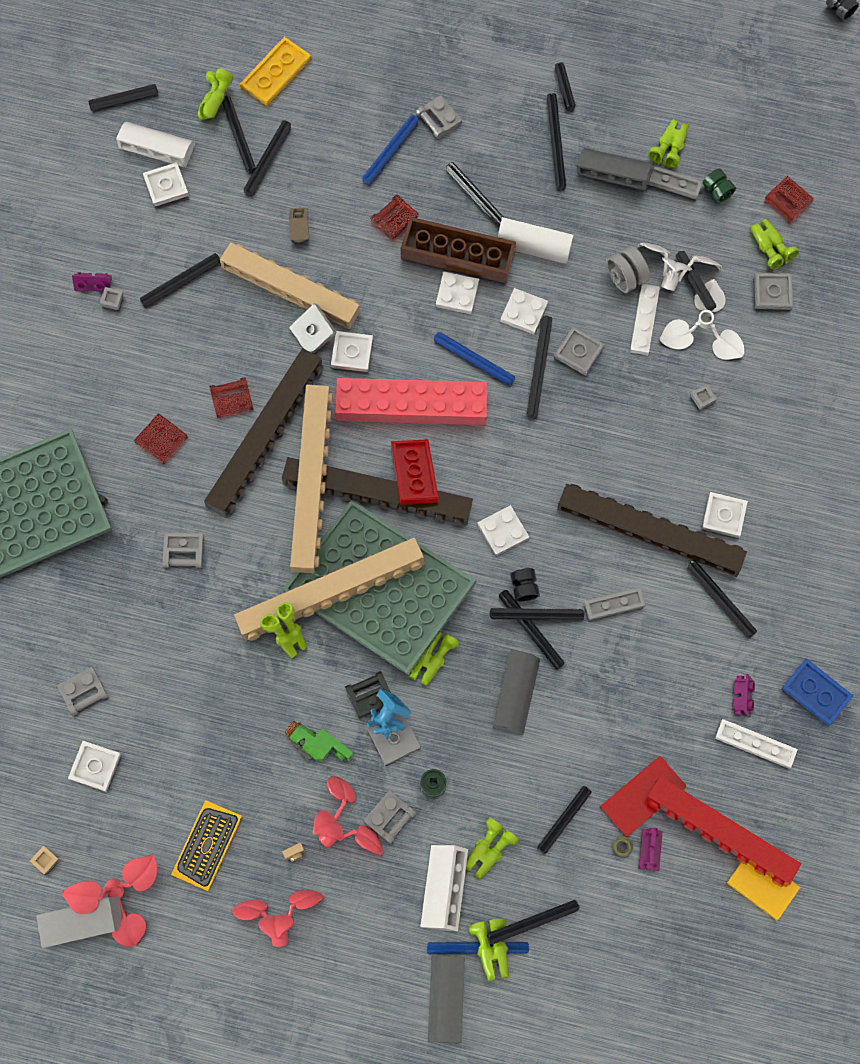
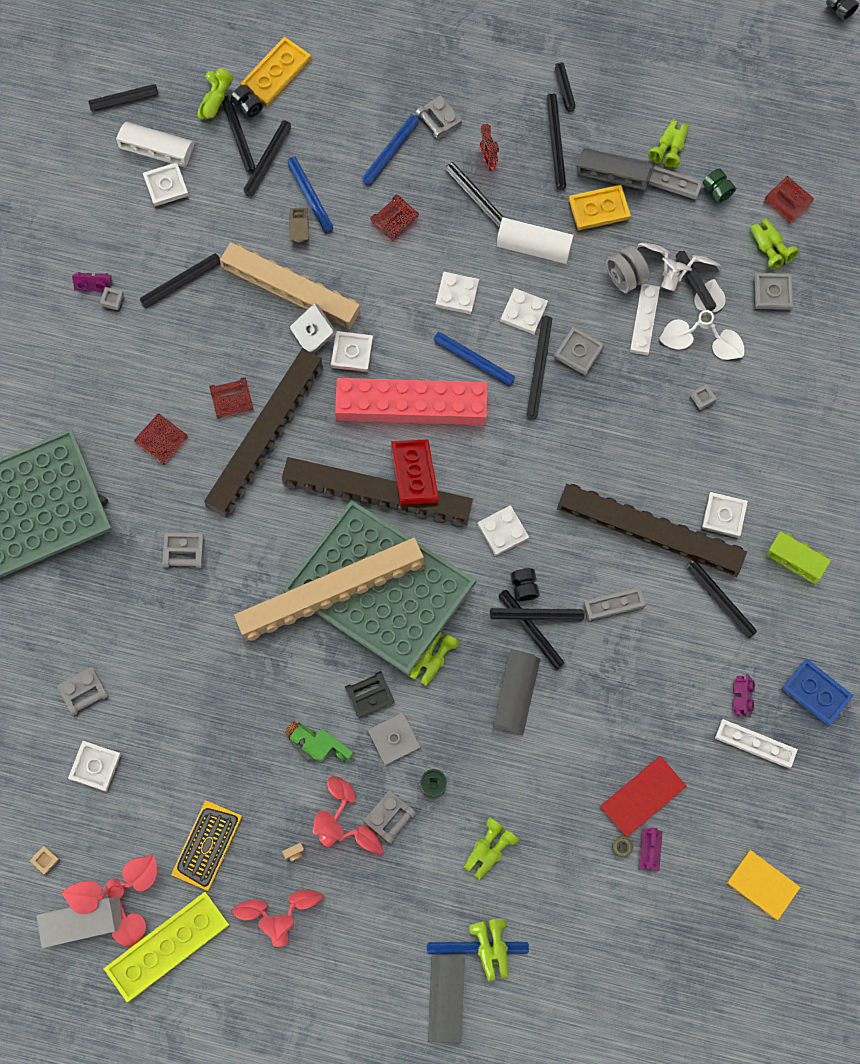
(166, 947): none -> neon yellow plate
(247, 101): none -> black wheel
(285, 639): lime piece -> none
(310, 194): none -> blue axle
(310, 479): tan brick -> none
(391, 707): dark azure piece -> none
(444, 887): white brick -> none
(458, 250): reddish brown brick -> none
(488, 147): none -> clear red plate
(532, 922): black axle -> none
(564, 819): black axle -> none
(599, 207): none -> yellow plate
(723, 831): red brick -> none
(798, 557): none -> lime brick

